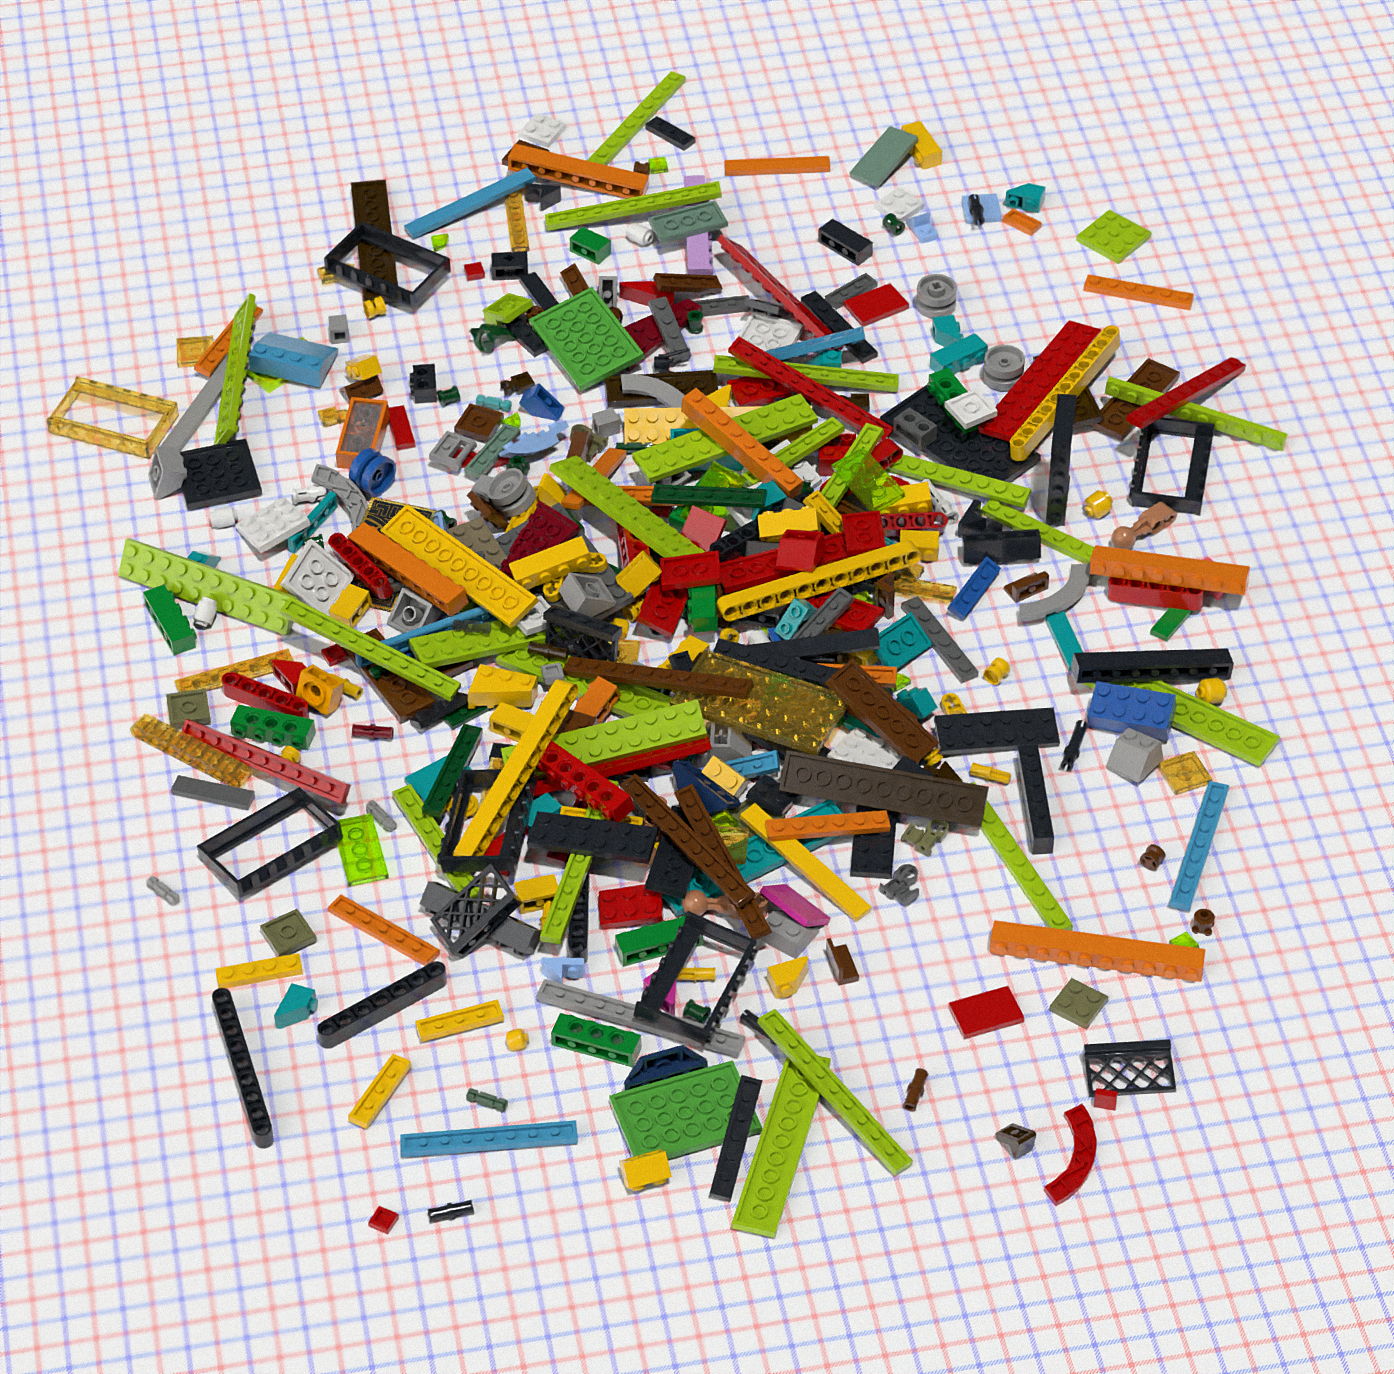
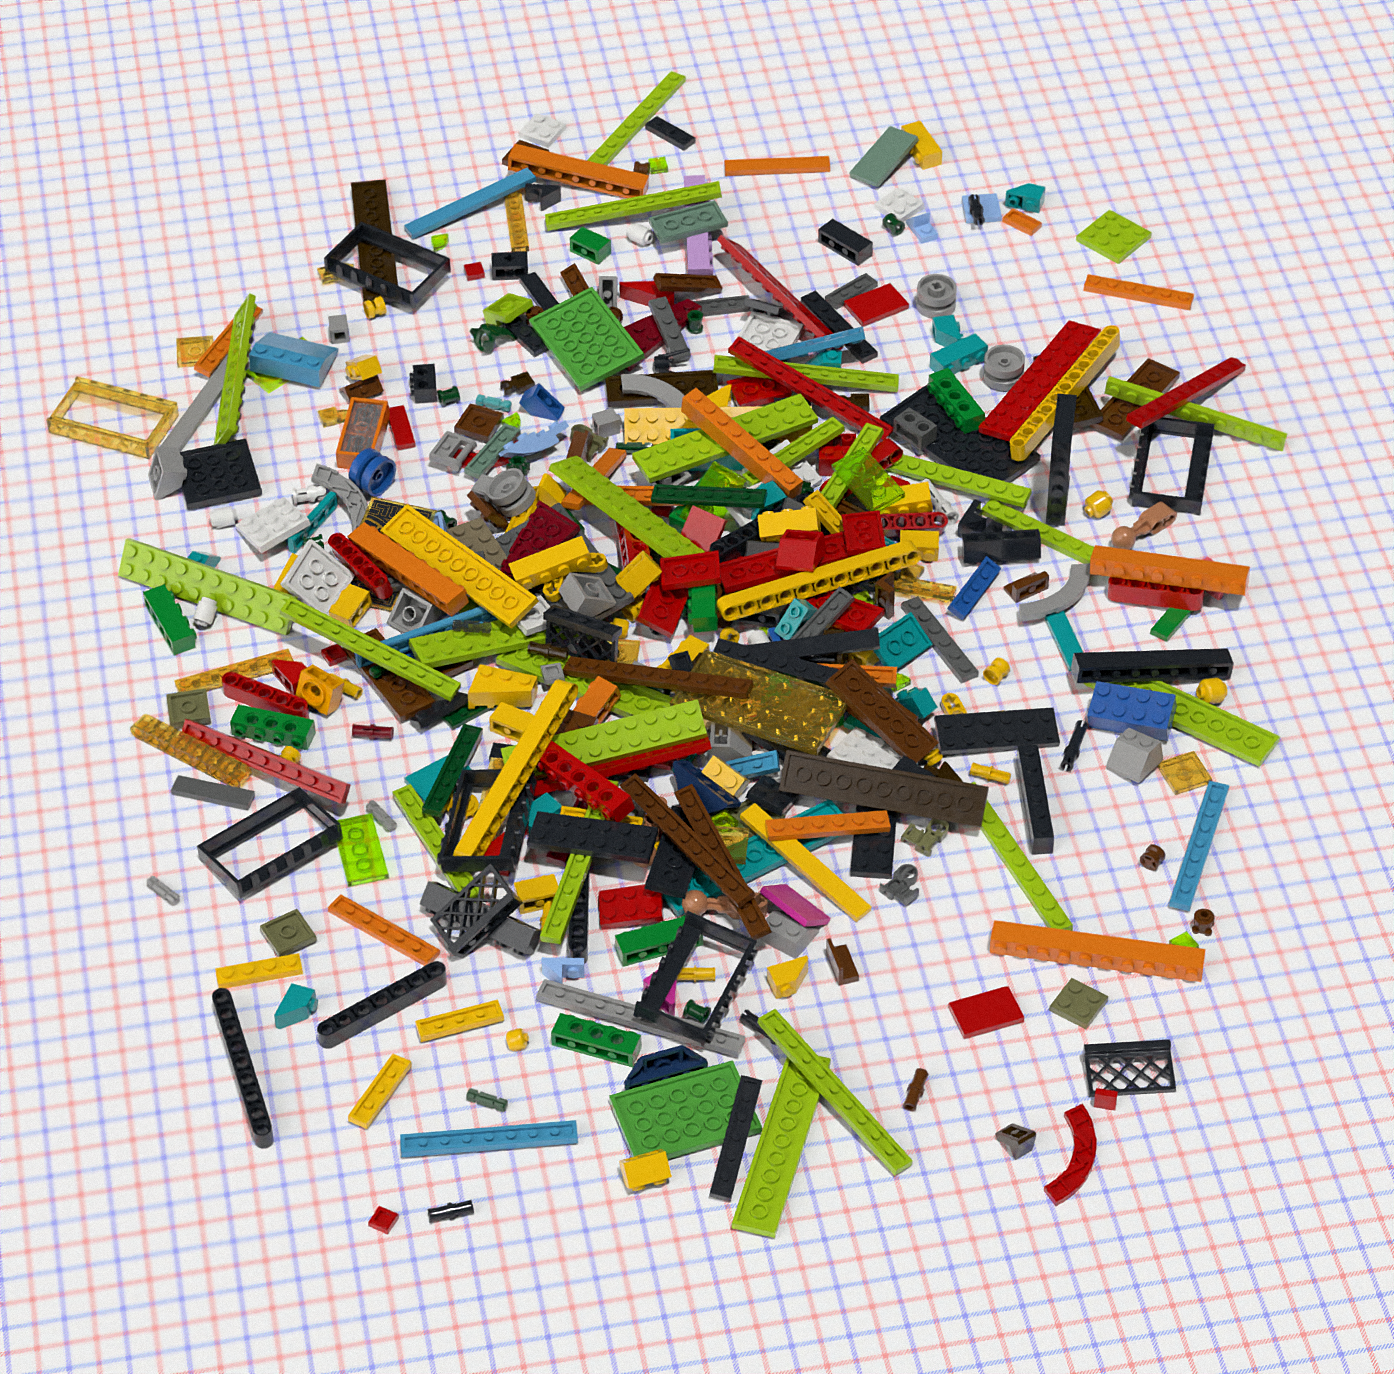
(971, 408): white plate -> none

